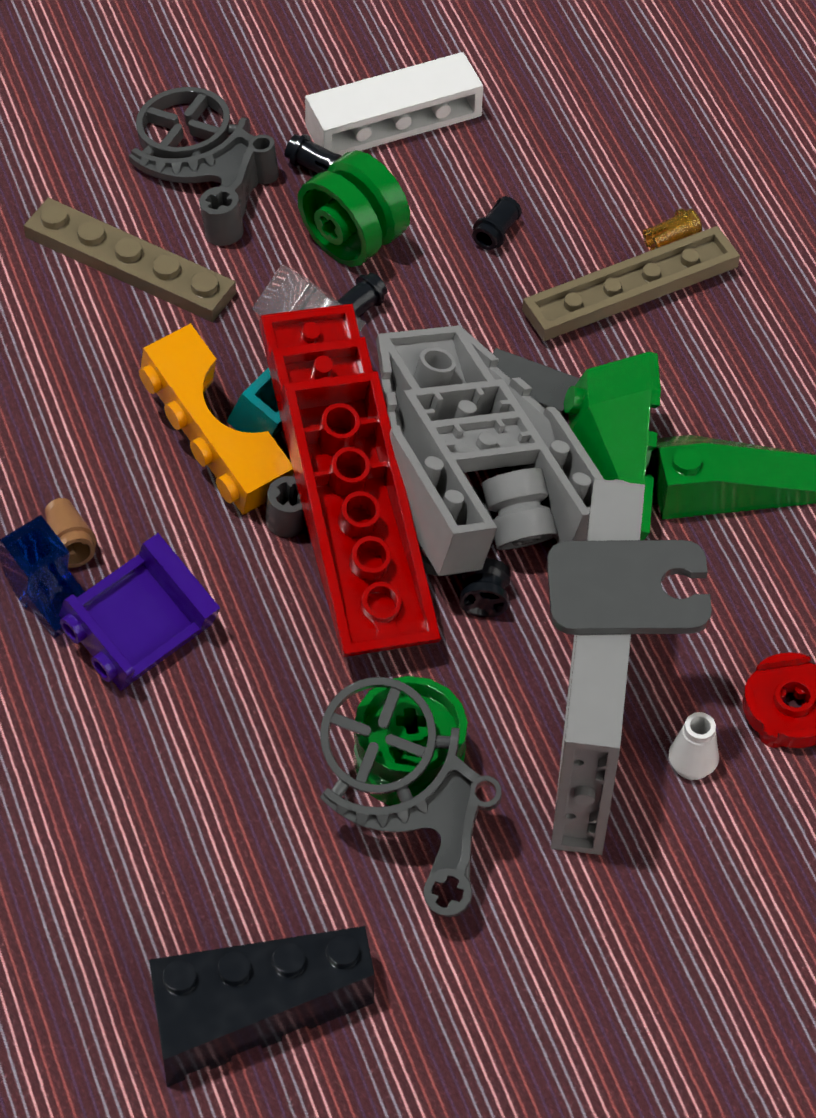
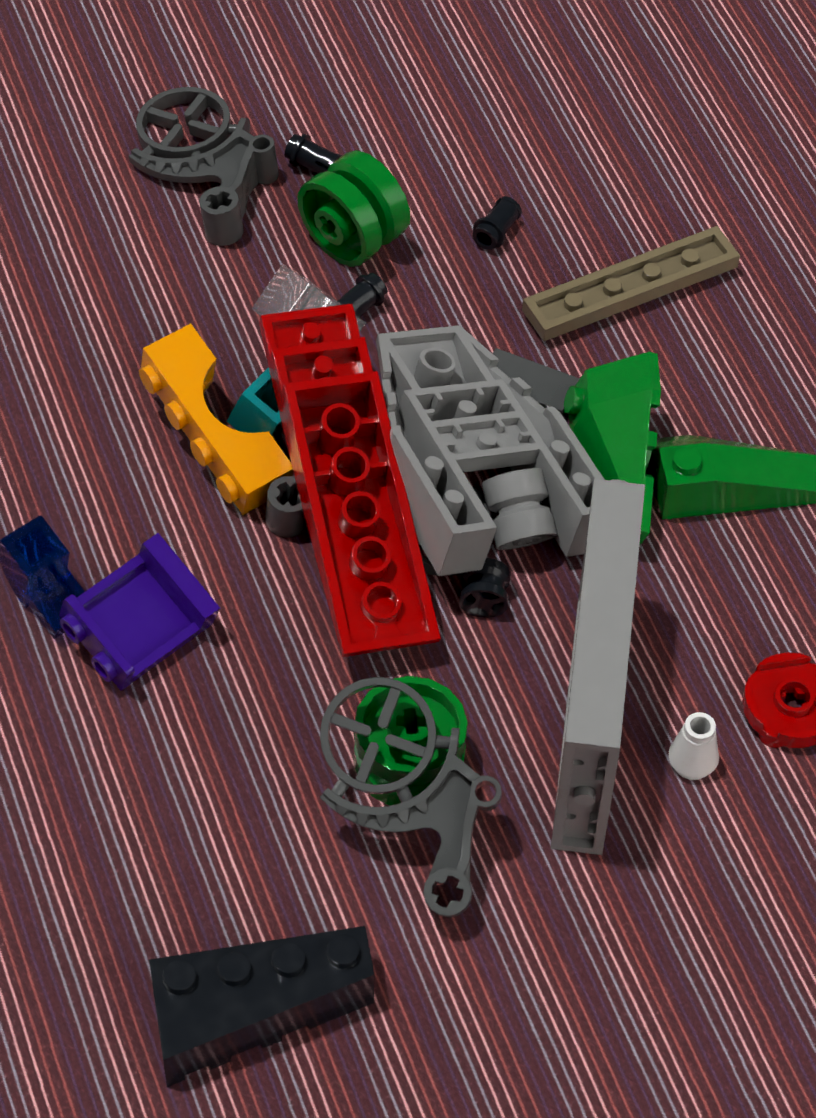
(71, 531): medium nougat cone -> none
(130, 259): dark tan plate -> none
(394, 105): white brick -> none
(619, 587): dark grey piece -> none
(673, 229): clear yellow pin -> none

